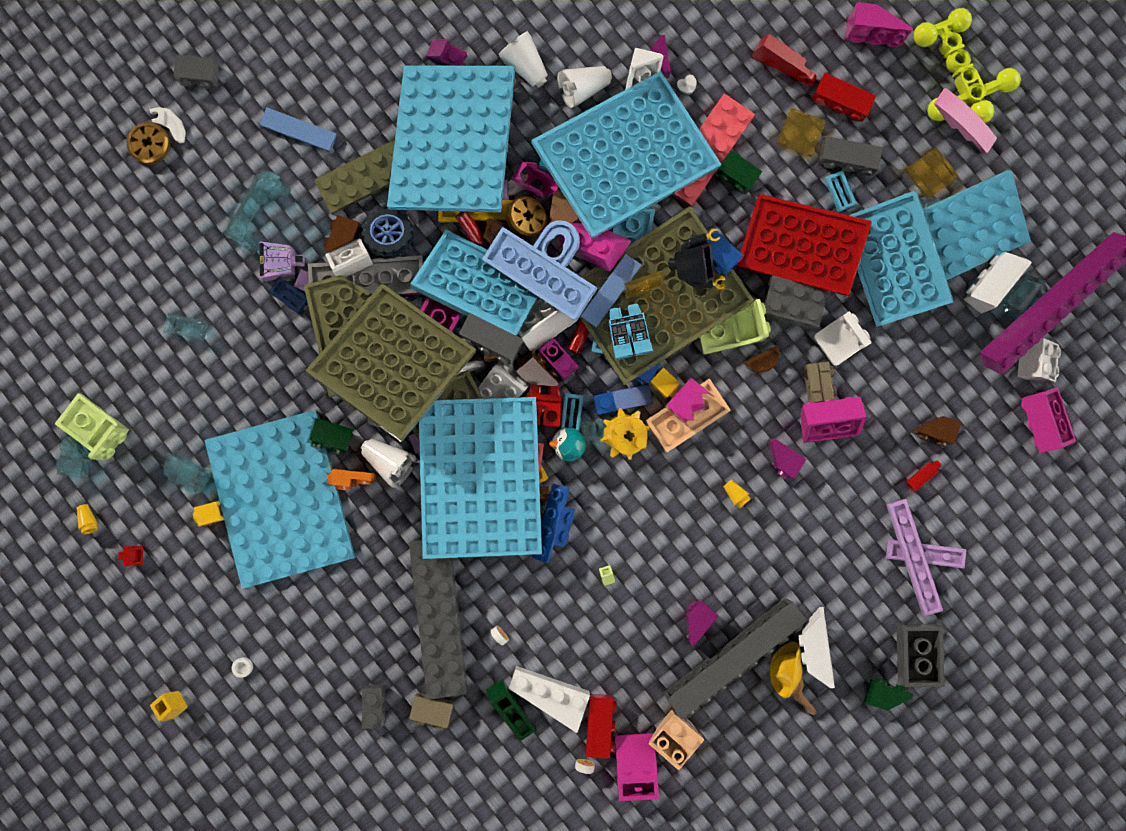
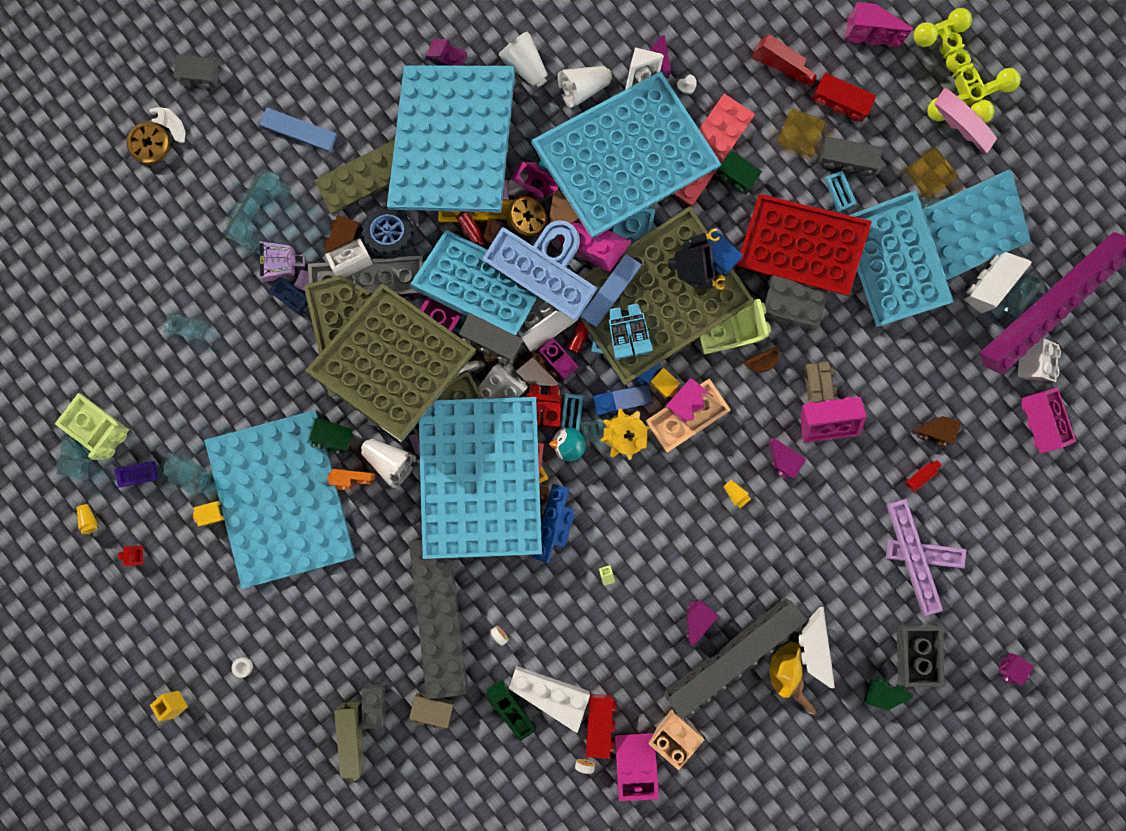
(136, 474): none -> dark purple plate
(349, 740): none -> olive slope
(643, 284): clear yellow tile -> none
(842, 338): white bracket -> none
(1015, 669): none -> magenta brick

